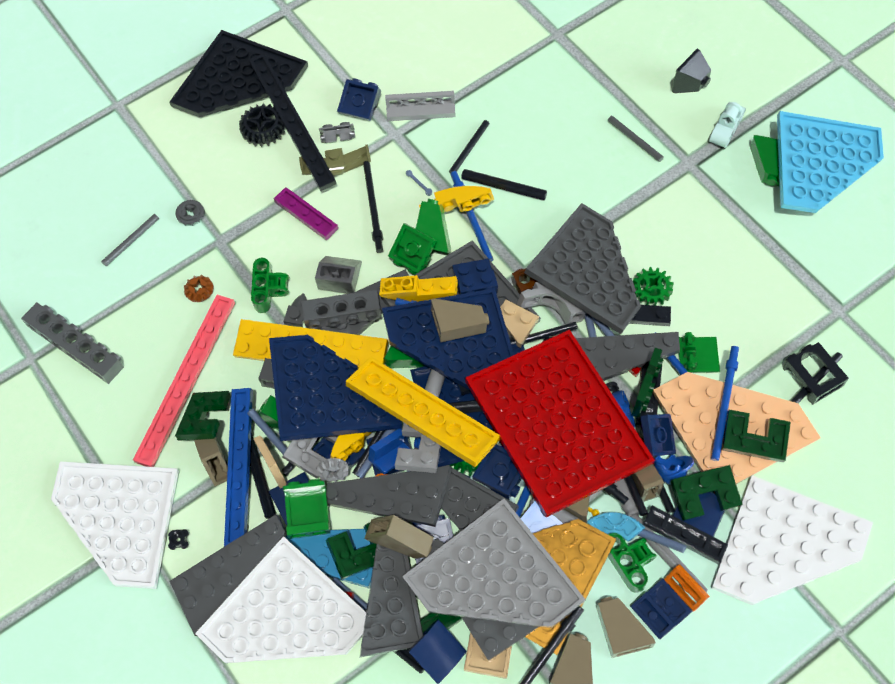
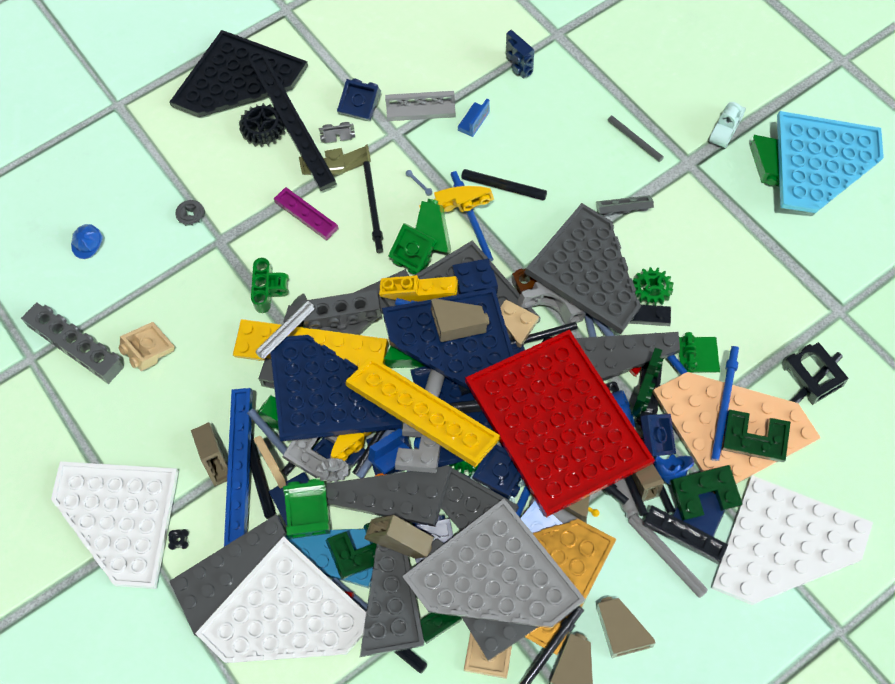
(86, 241): none -> blue piece
(128, 241): bar -> none
(145, 346): none -> tan plate
(184, 382): coral plate -> none
(193, 423): dark green plate -> none
(202, 293): dark orange gear -> none
(285, 329): none -> axle
(337, 274): flat silver slope -> none
(437, 651): dark blue slope -> none
(469, 146): black bar -> none
(474, 118): none -> blue panel
(520, 54): none -> dark blue plate
(617, 523): medium azure tile -> none
(625, 205): none -> dark grey plate
(638, 555): green piece -> none
(661, 609): dark blue slope -> none
(663, 540): sand blue bar -> none
(688, 585): orange tile -> none
(692, 74): slope -> none

